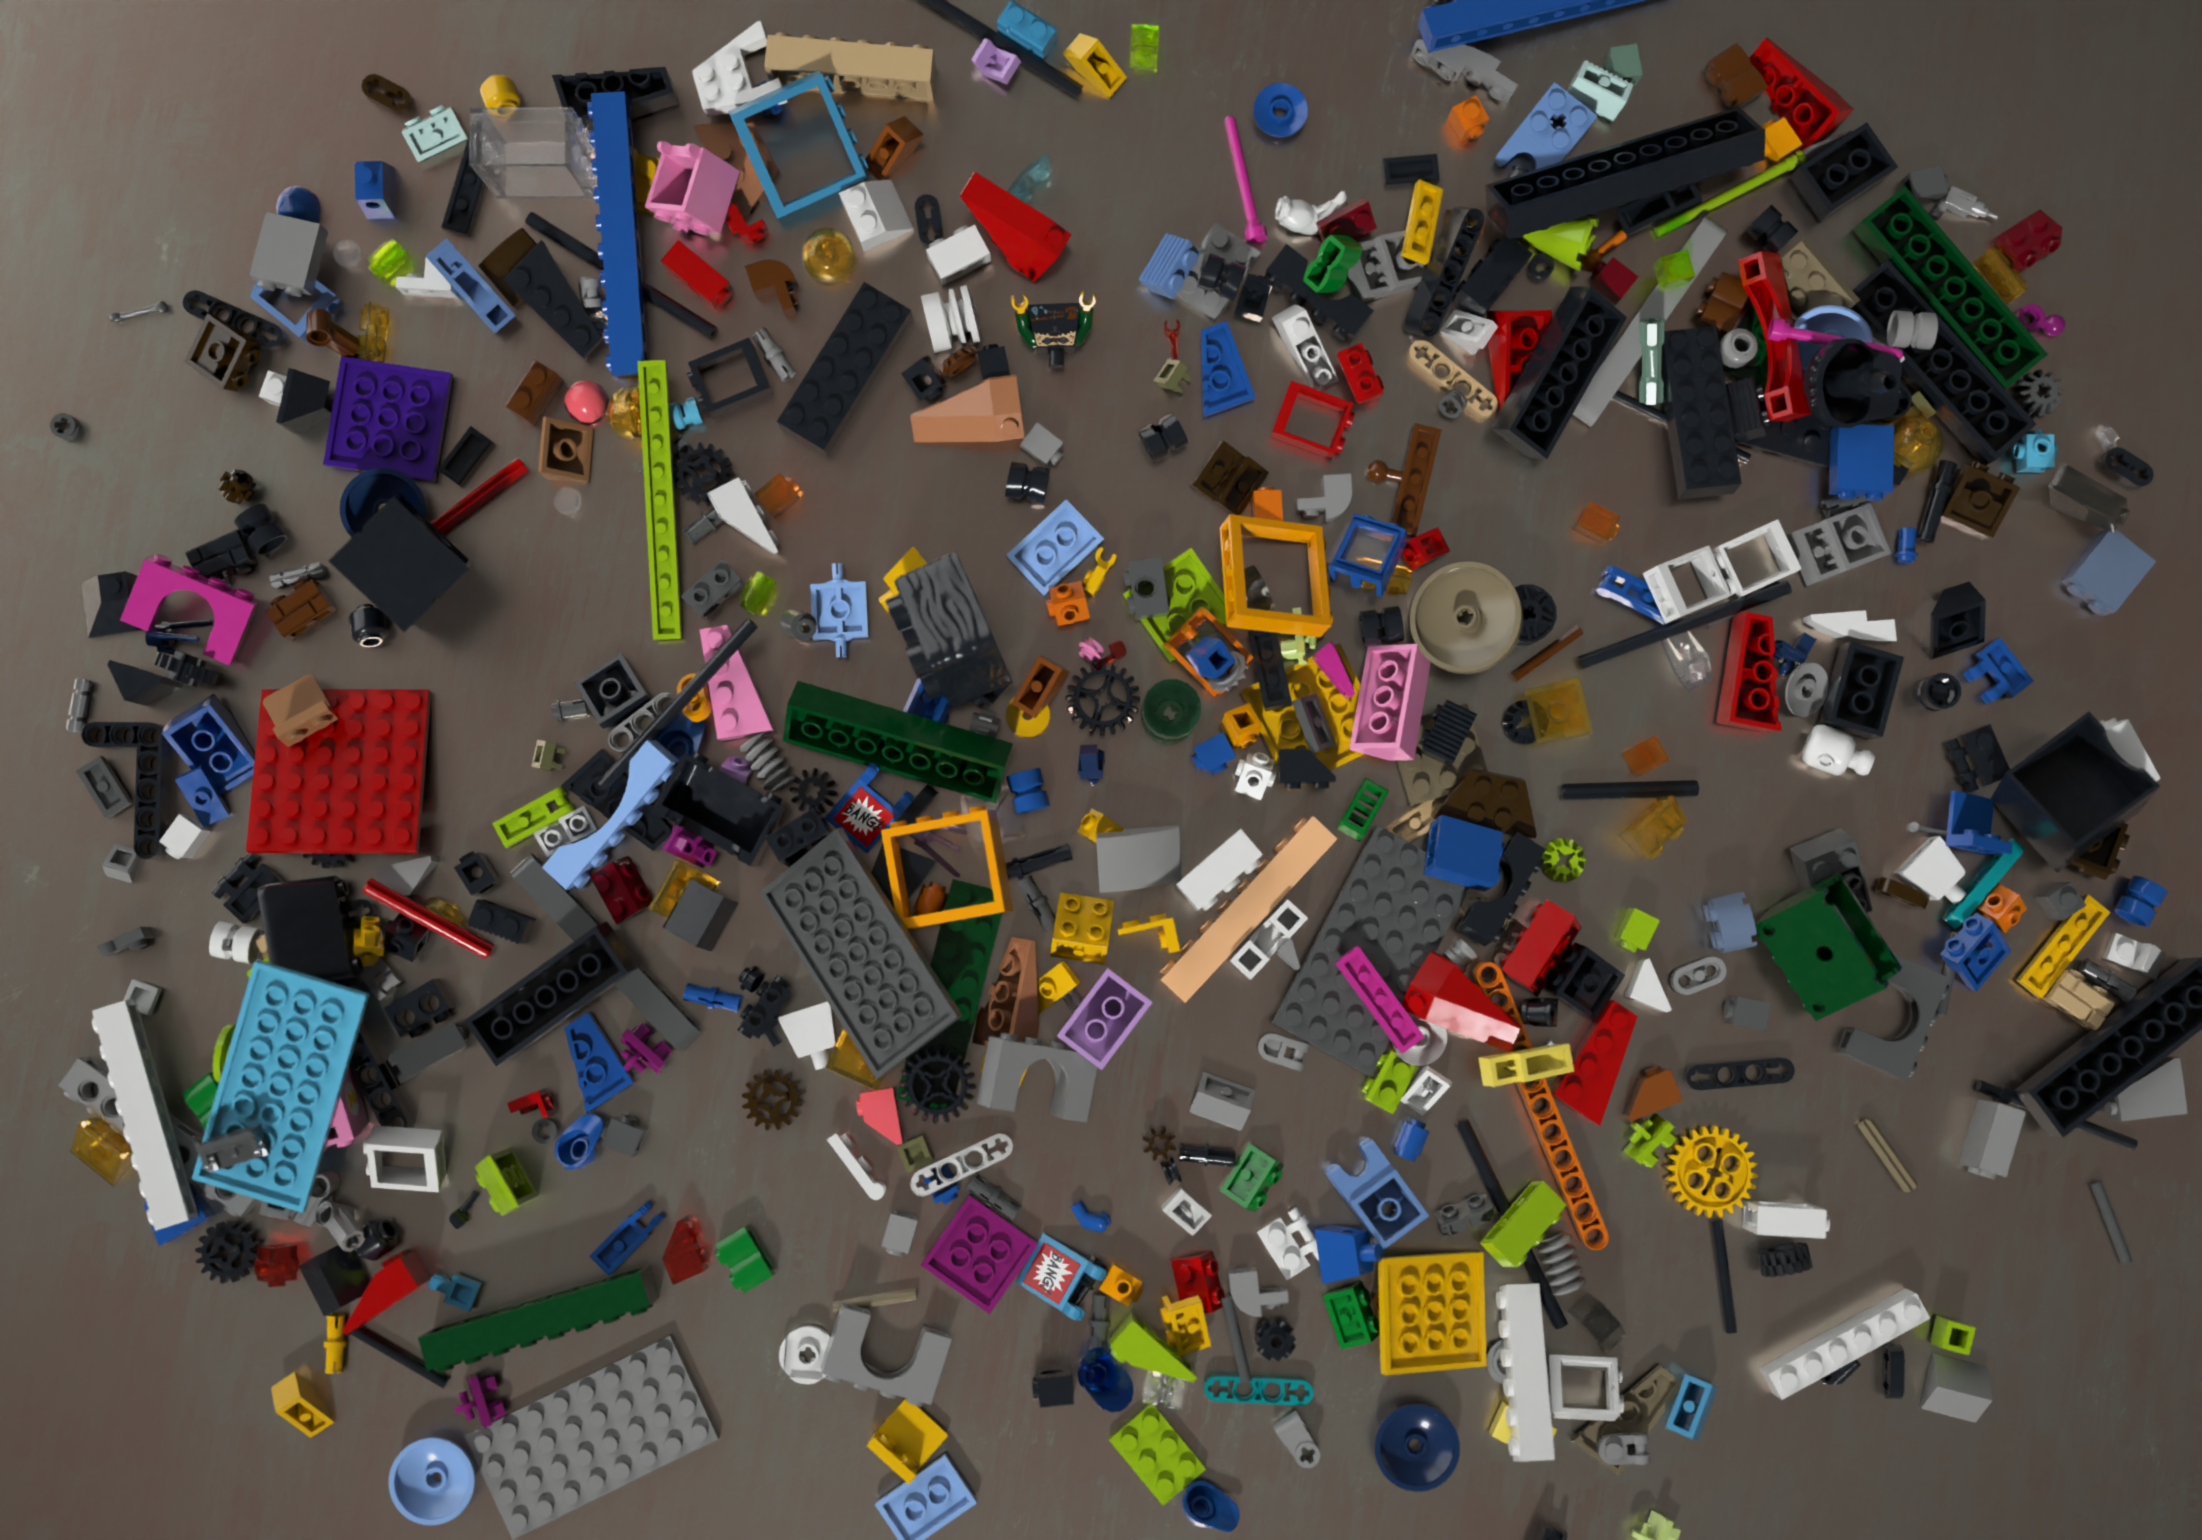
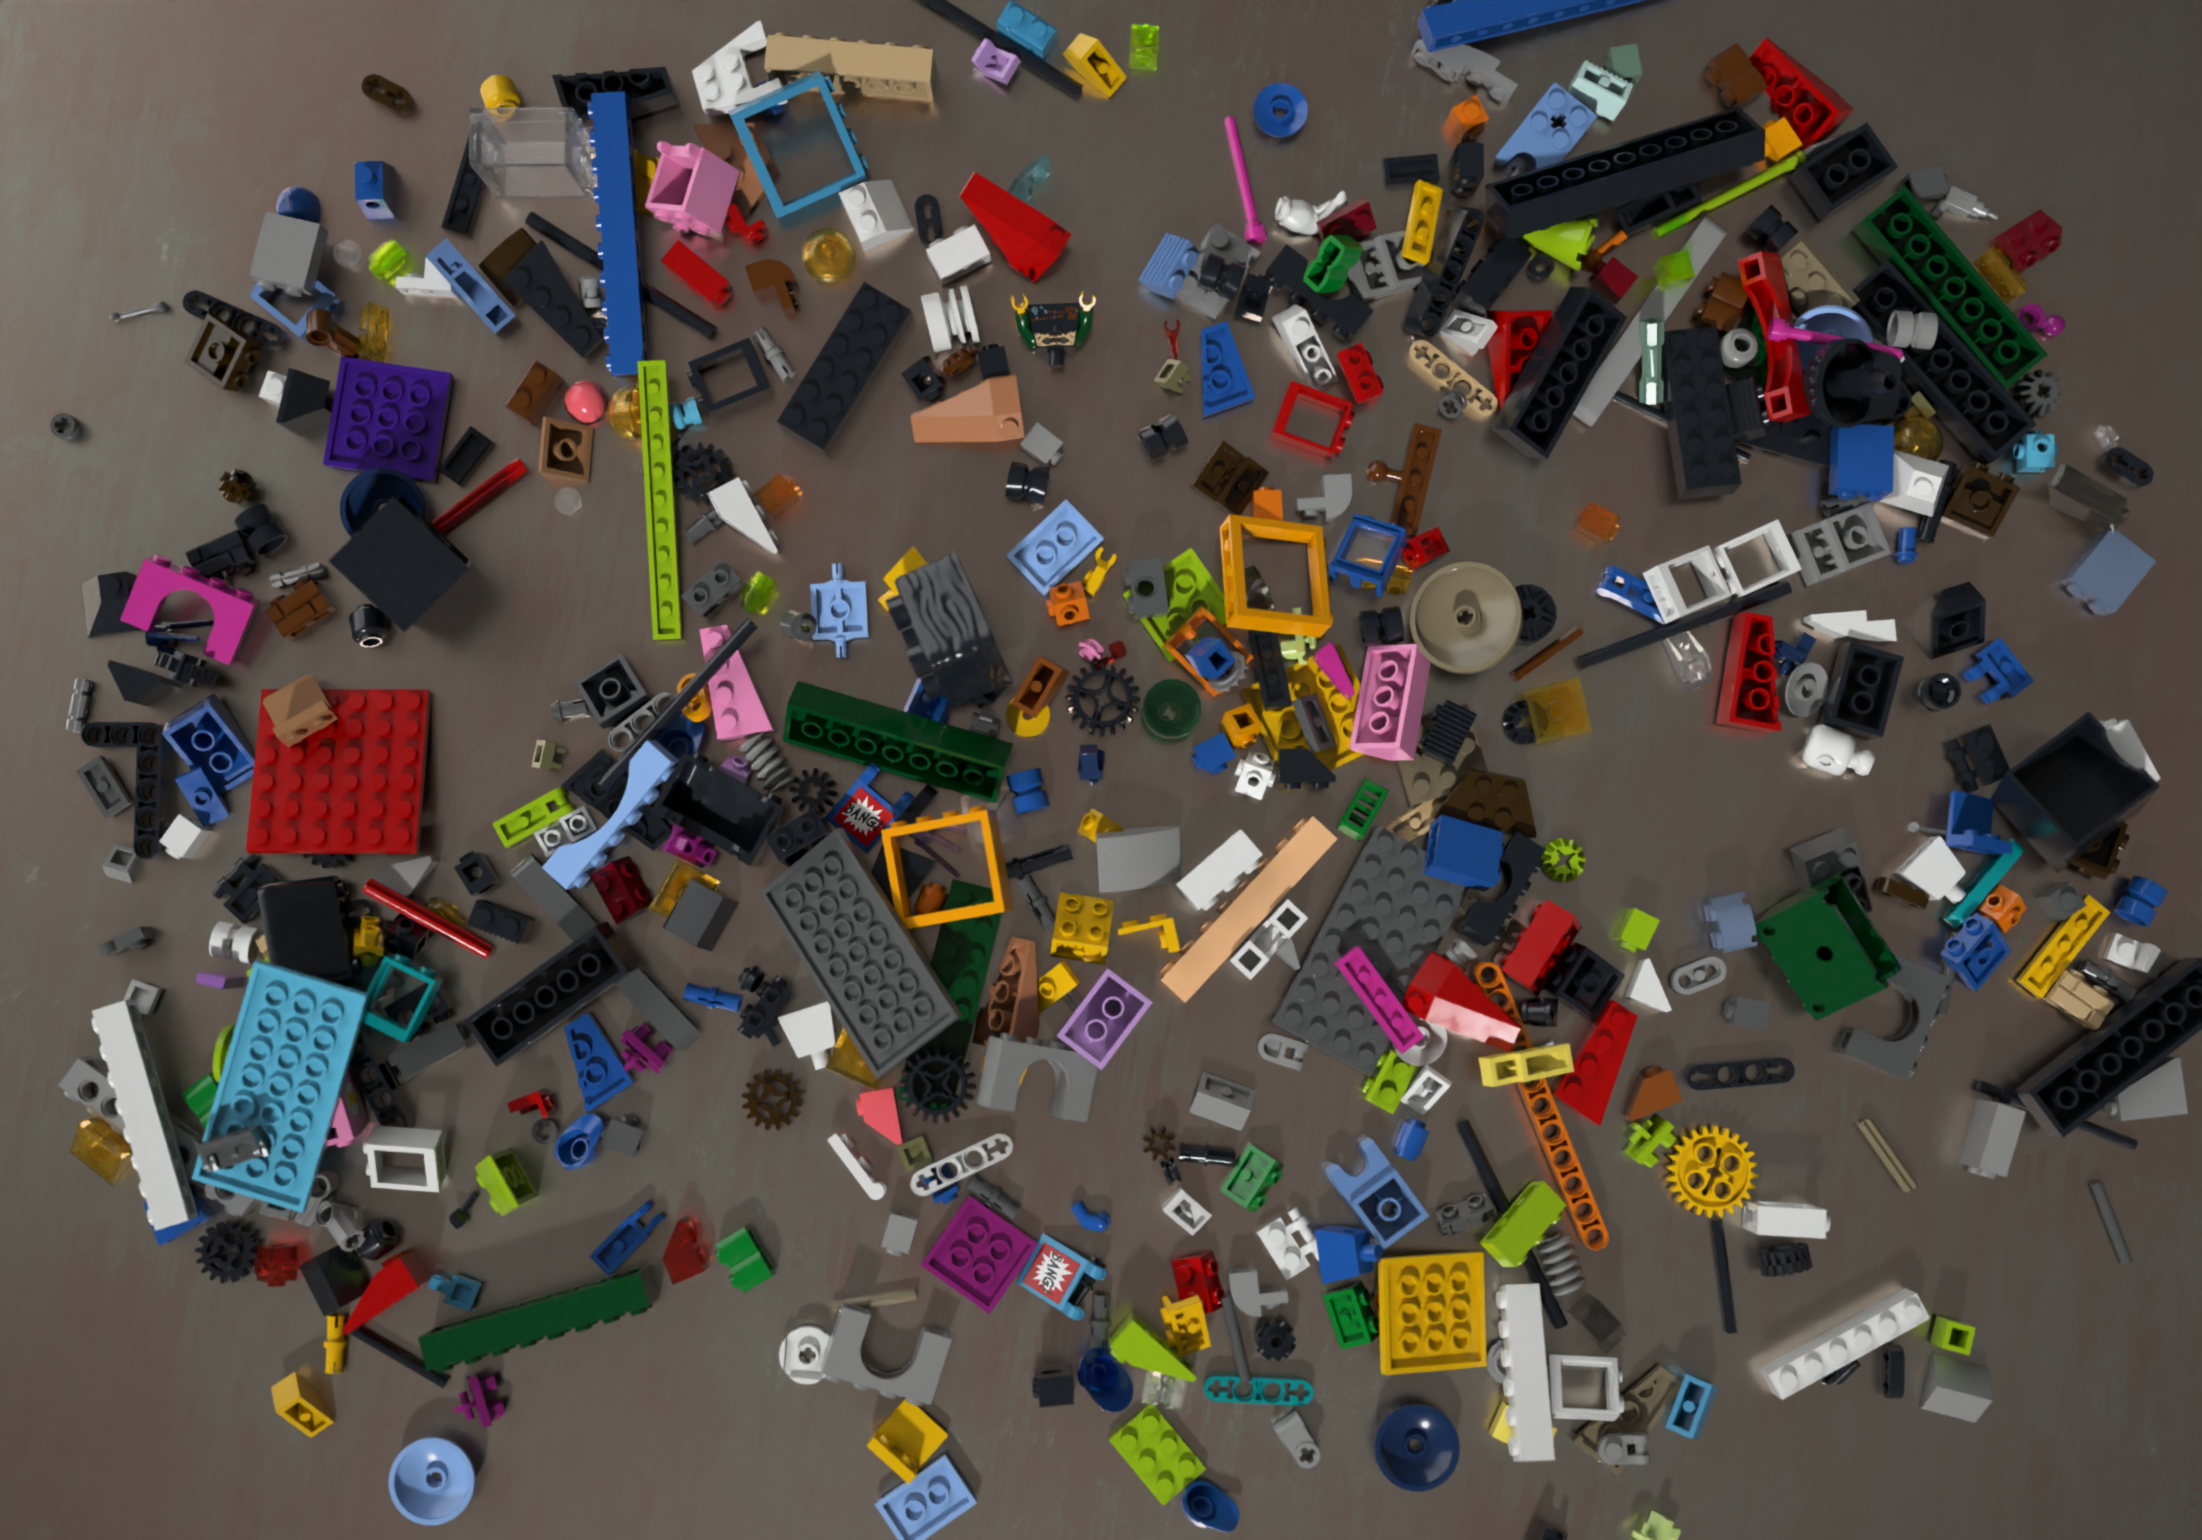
(220, 980): none -> medium lavender tile
(386, 1024): none -> teal window
(433, 133): light aqua bracket -> none
(592, 1436): light grey plate -> none
(893, 147): dark orange slope -> none
(1121, 1284): light orange brick -> none
(1466, 168): none -> black brick
(1624, 790): black axle -> none
(1645, 756): clear orange panel -> none
(1654, 827): clear yellow slope -> none
(1916, 483): none -> white slope

